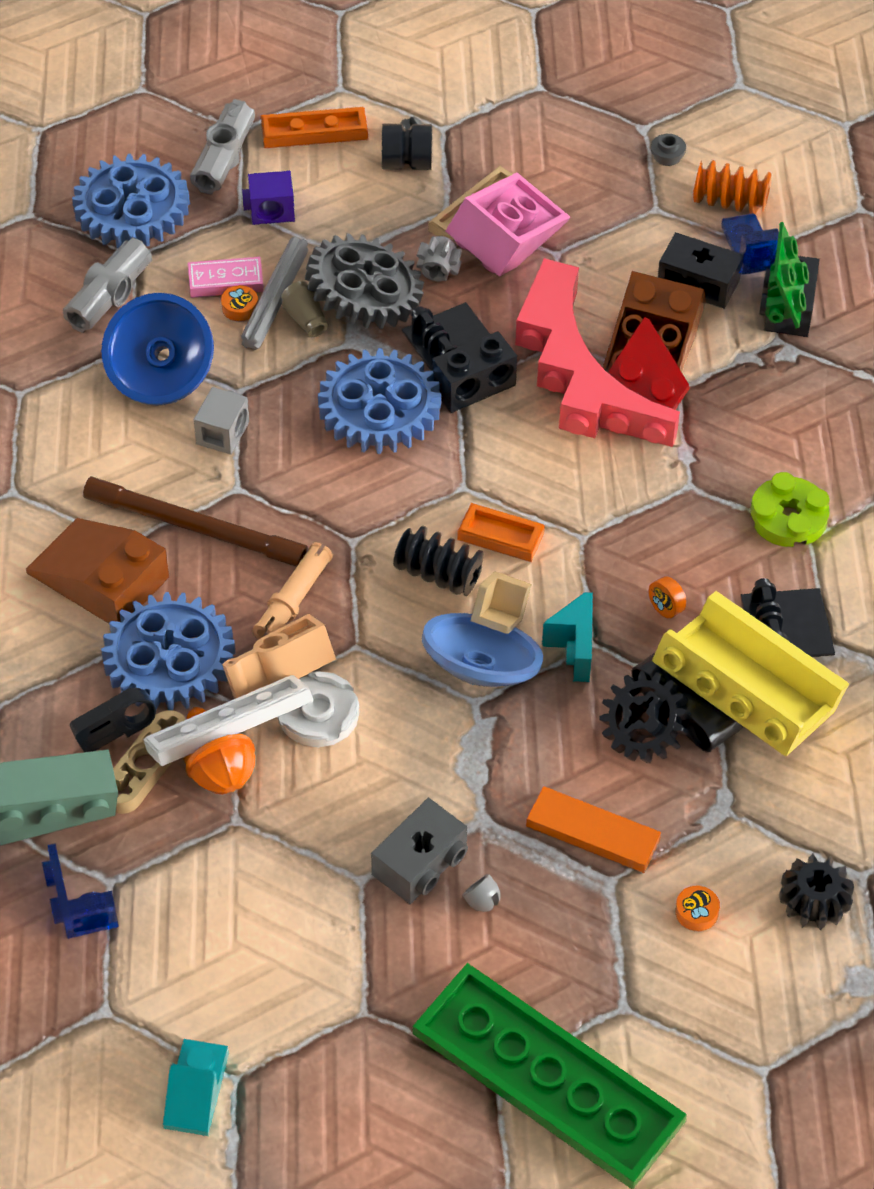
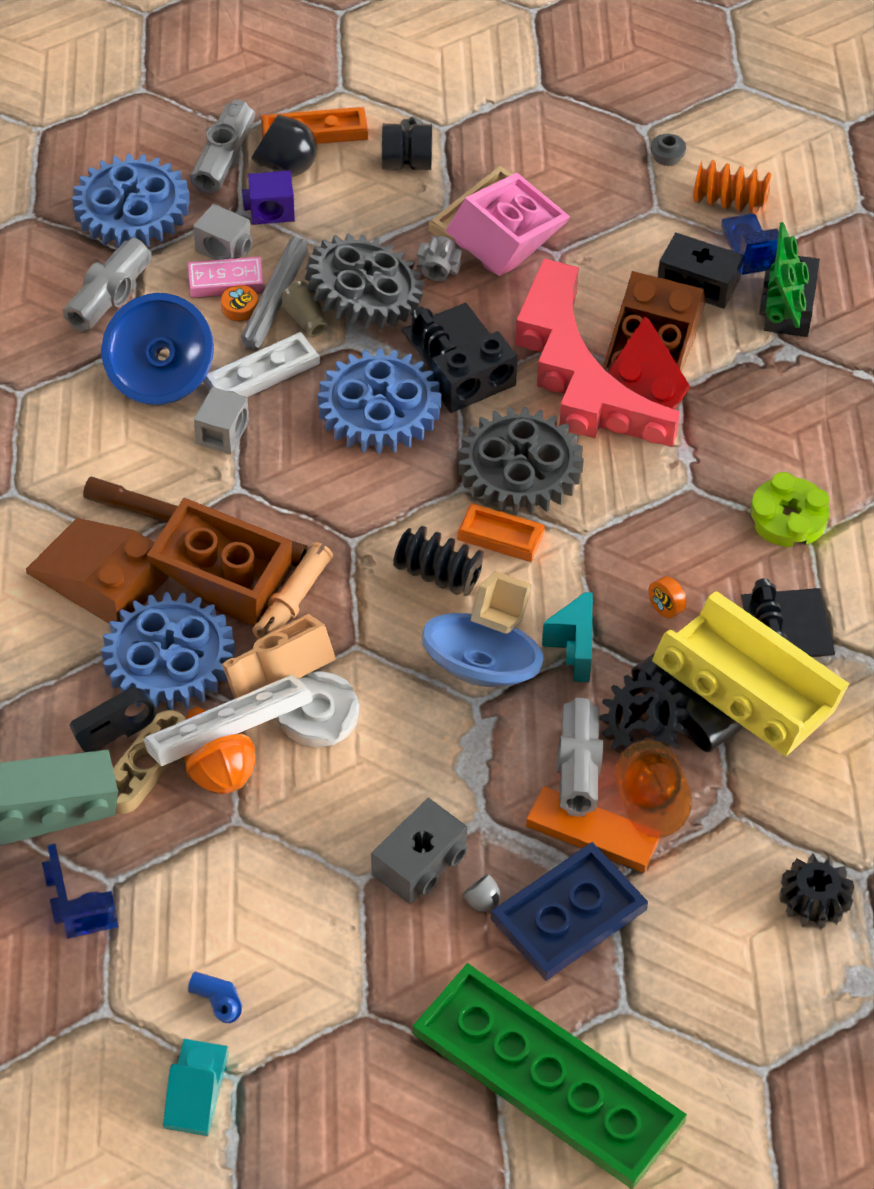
(222, 234): none -> light grey brick
(222, 559): none -> dark orange slope
(222, 995): none -> blue arm
(265, 367): none -> white tile
(287, 147): none -> black helmet
(520, 461): none -> dark grey gear
(569, 911): none -> dark blue plate
(579, 757): none -> light grey piece
(653, 788): none -> clear orange piece
(697, 908): orange tile -> none

